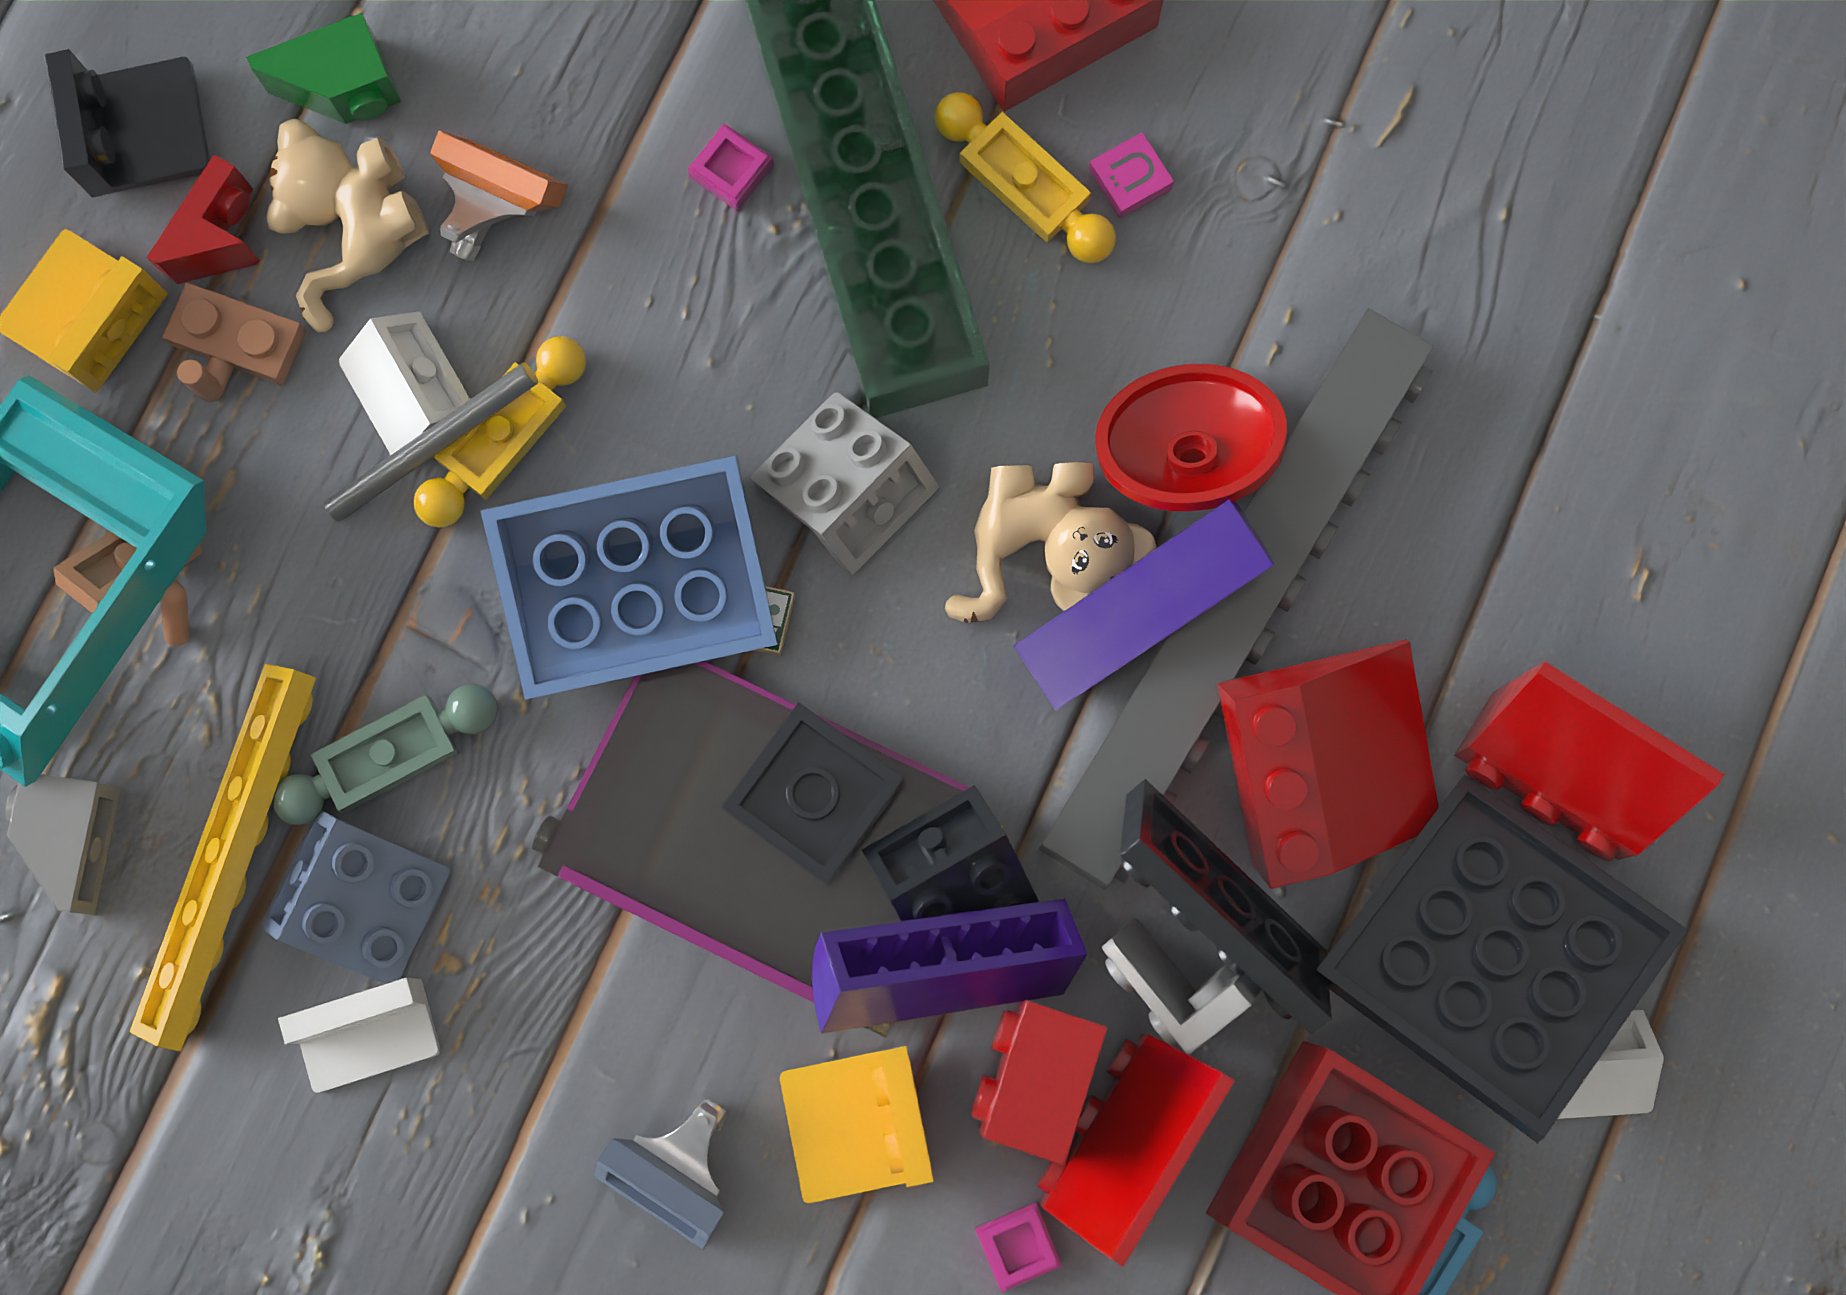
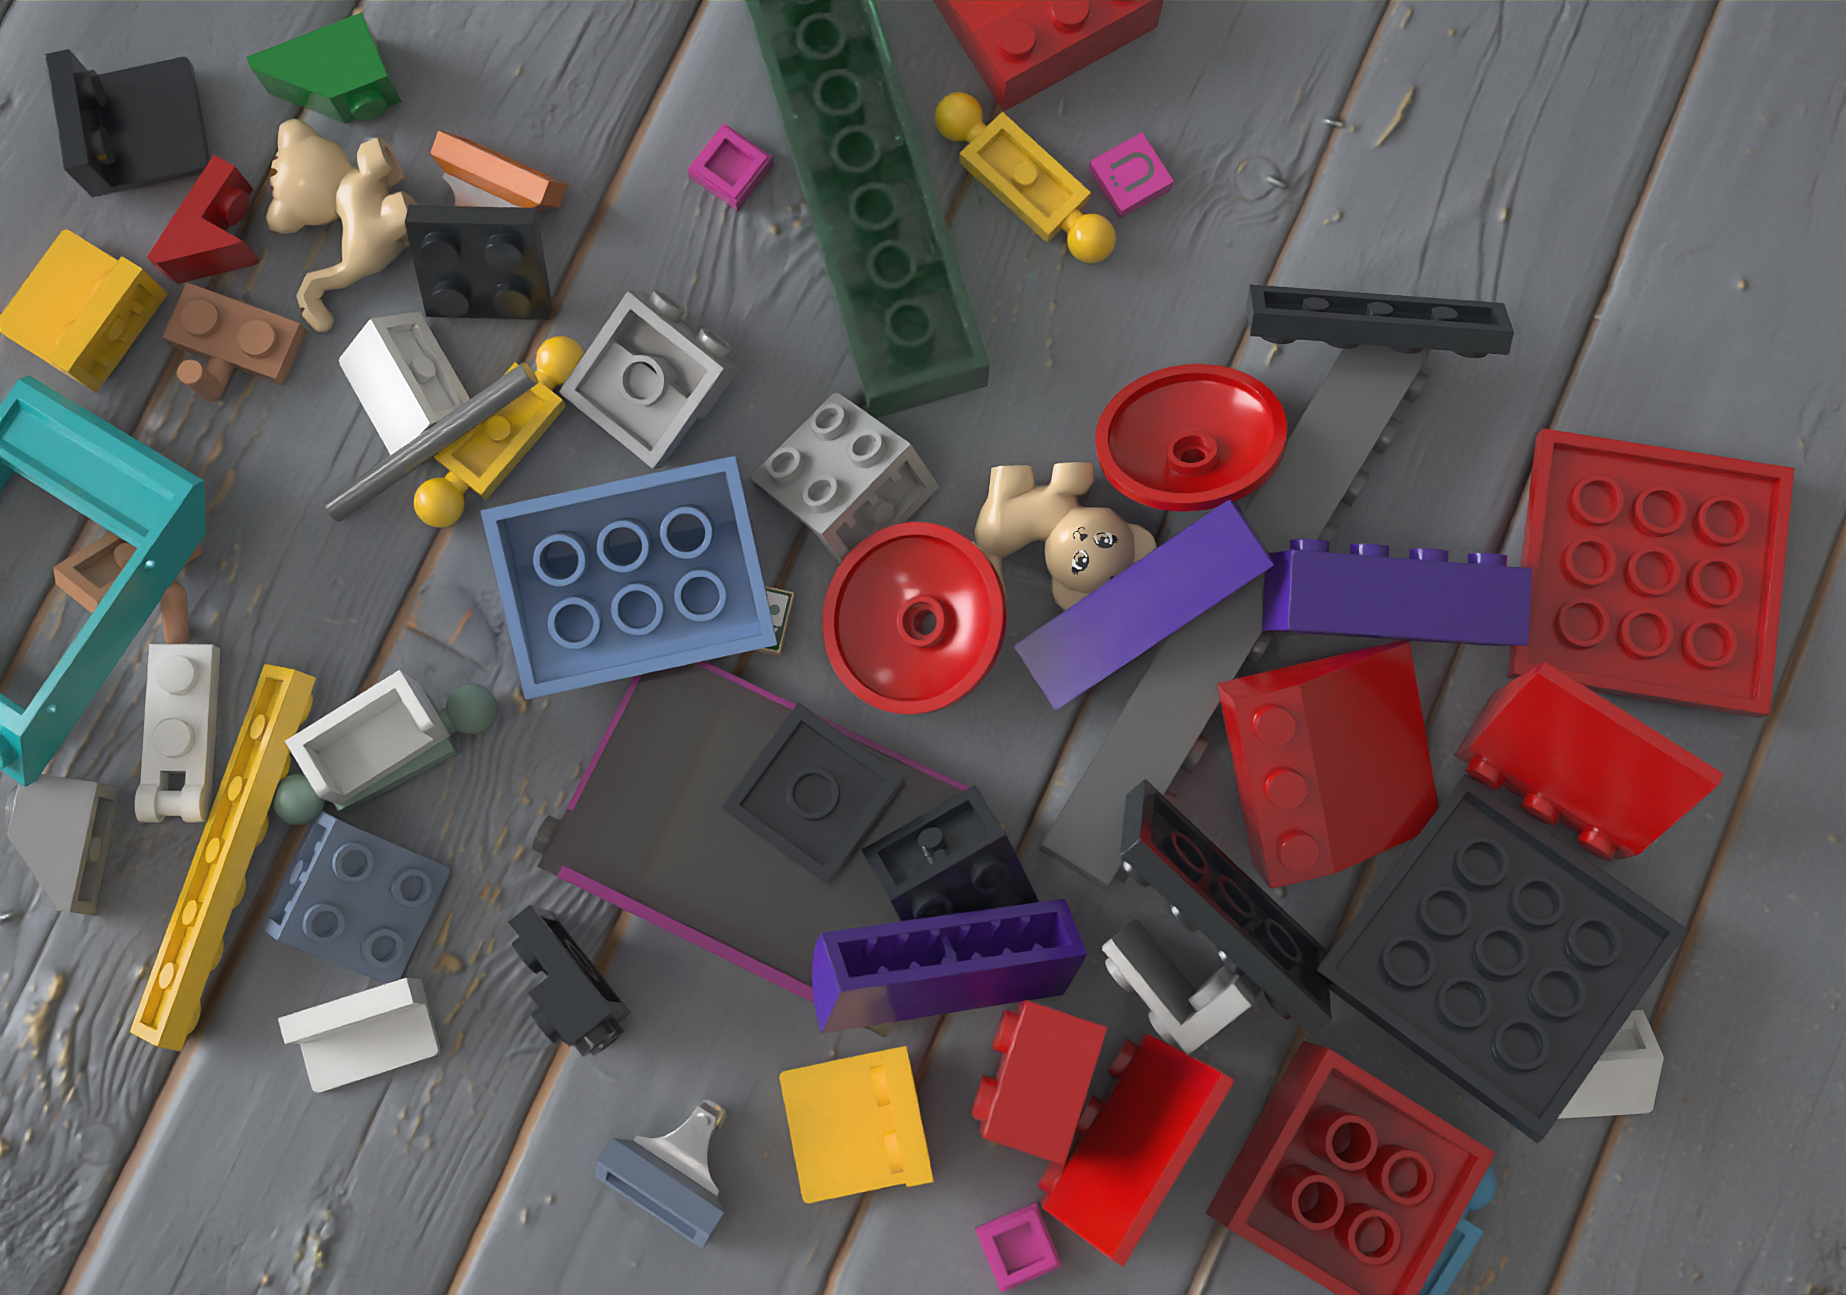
(179, 732): none -> white plate
(367, 738): none -> white panel
(479, 262): none -> black plate
(575, 997): none -> black plate
(650, 376): none -> light grey plate
(878, 612): none -> red dish
(1388, 320): none -> black plate
(1397, 597): none -> dark purple brick
(1655, 571): none -> red plate

